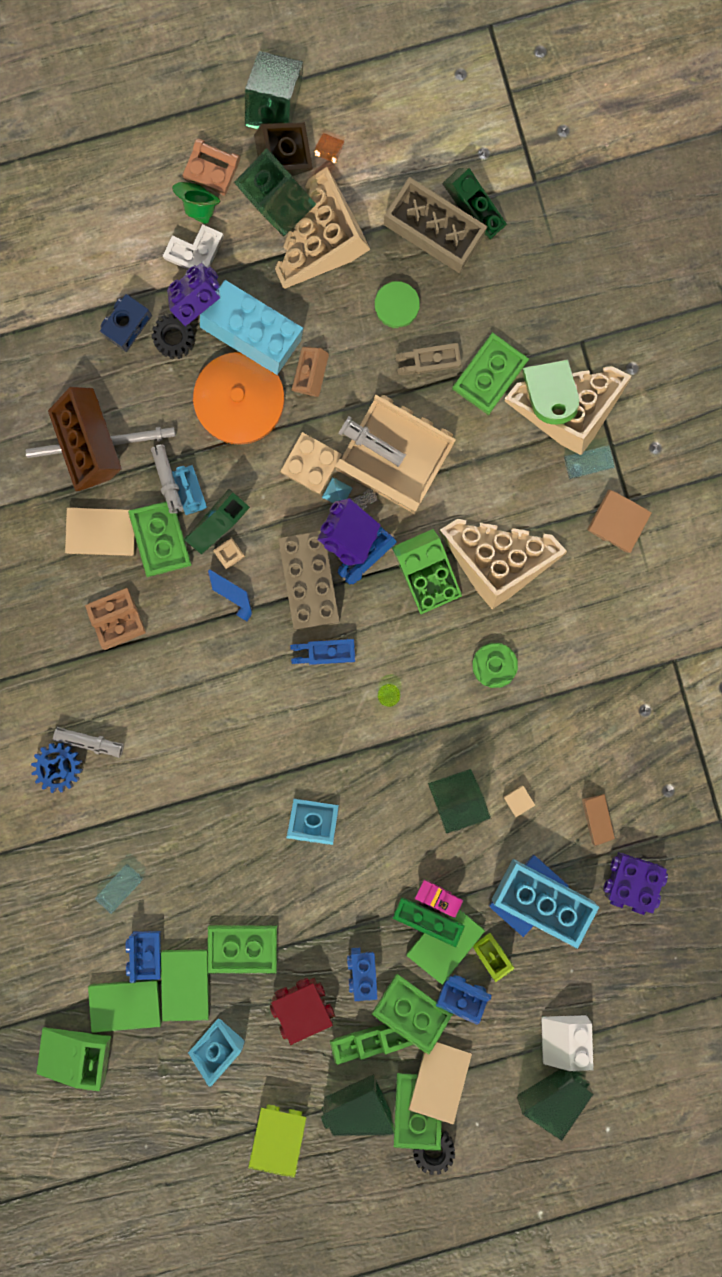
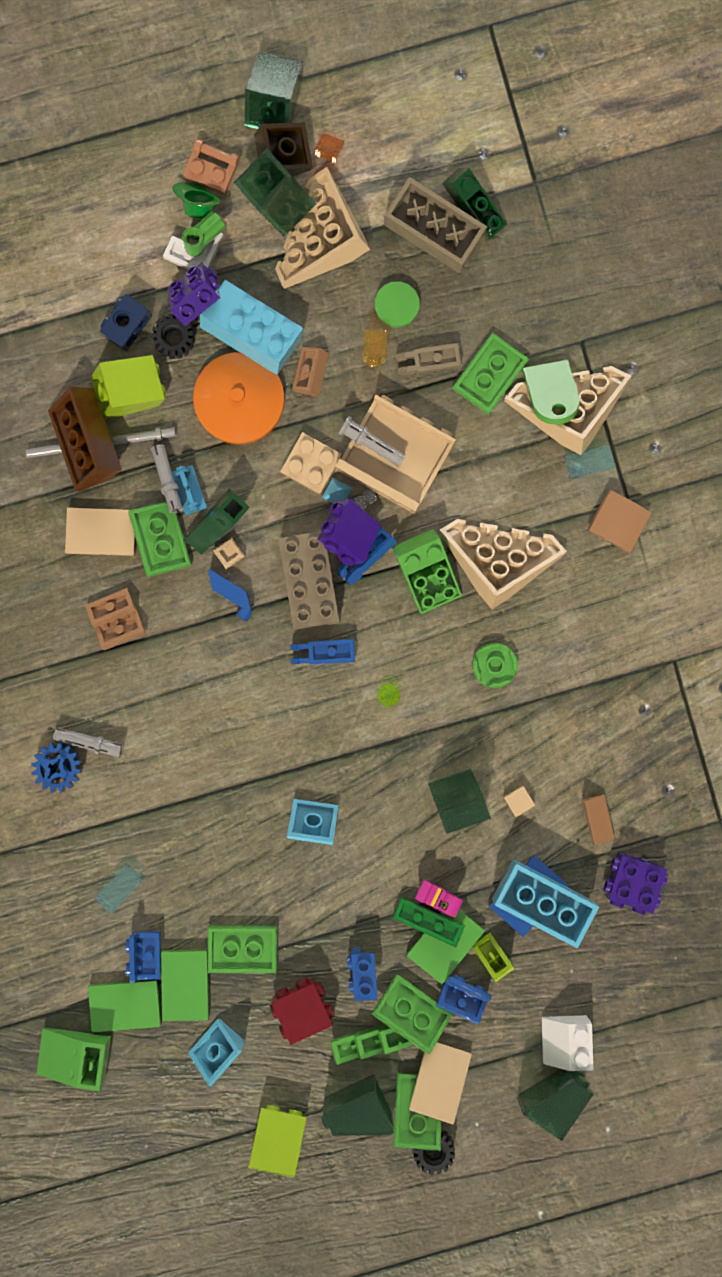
(127, 386): none -> lime slope
(204, 232): none -> bright green piece
(375, 347): none -> clear yellow brick

